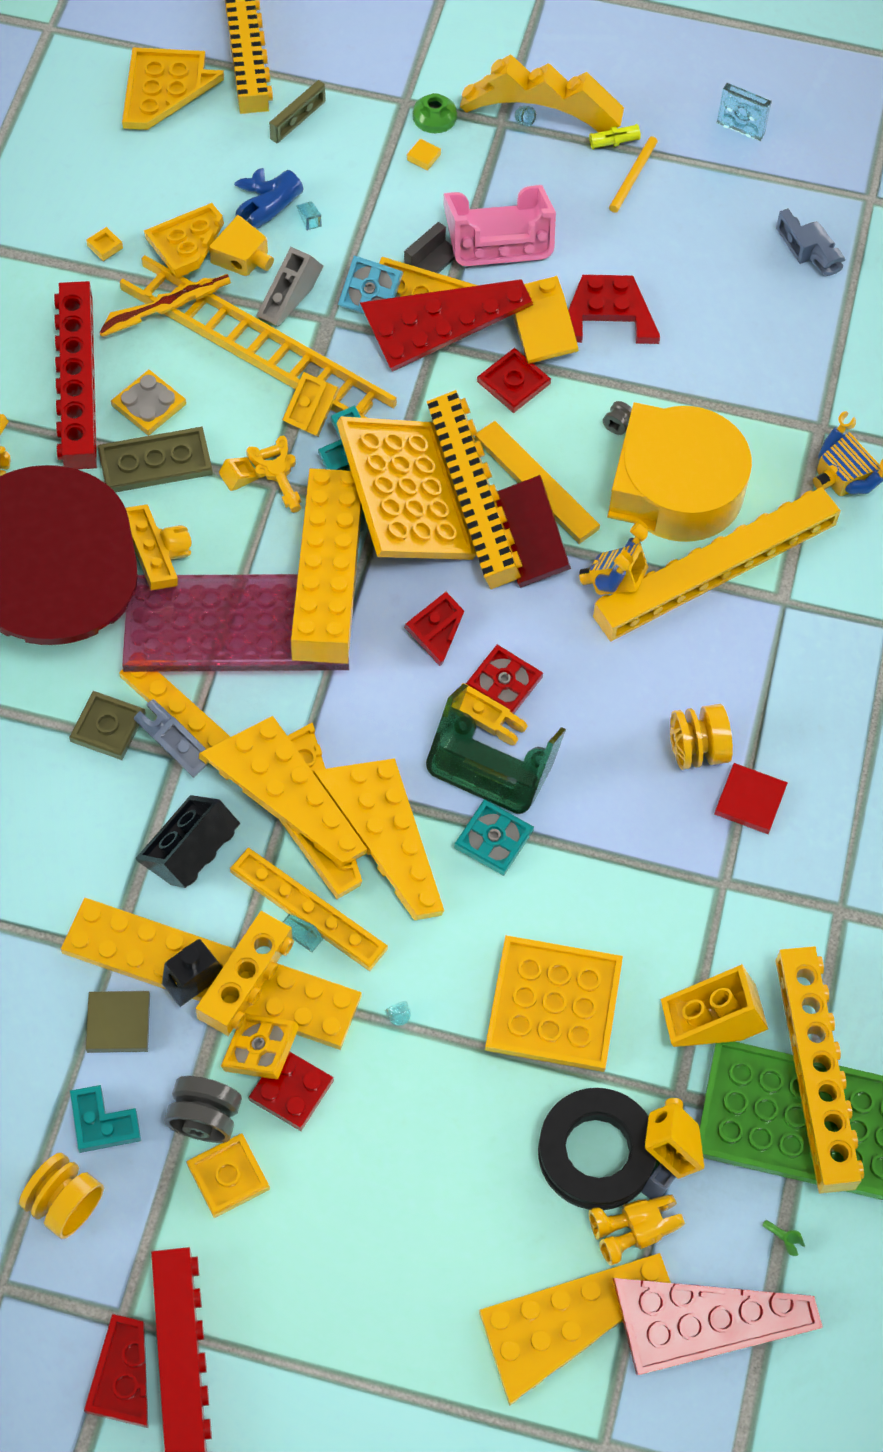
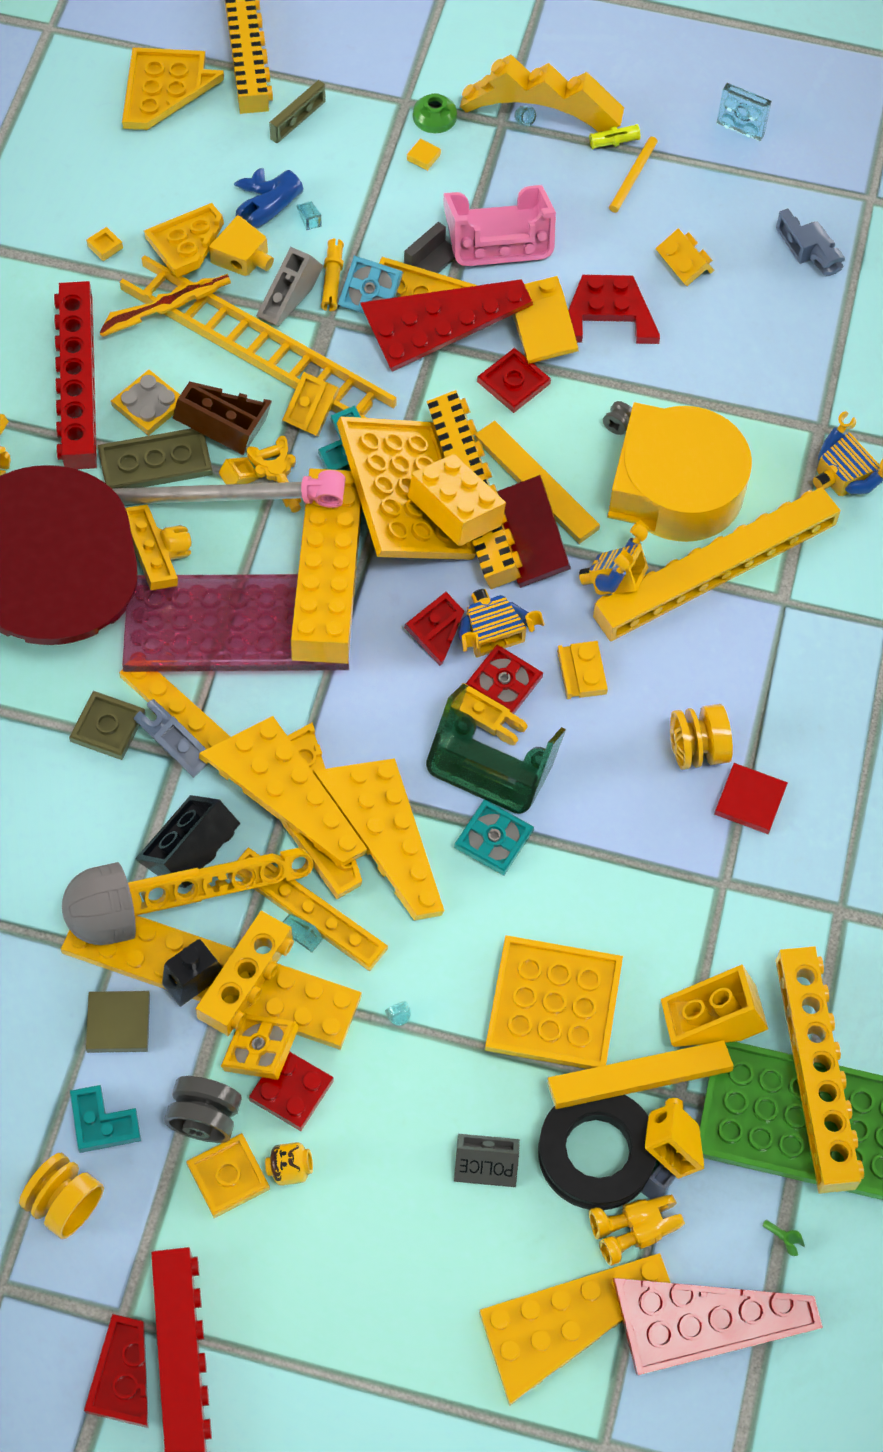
(103, 906): none -> piece
(220, 415): none -> reddish brown wedge
(289, 1163): none -> yellow head
(326, 491): none -> flat silver piece
(333, 265): none -> yellow pin
(456, 499): none -> yellow brick
(487, 1160): none -> dark grey panel
(495, 622): none -> torso
(582, 670): none -> yellow plate
(639, 1074): none -> yellow tile
(683, 257): none -> yellow bracket

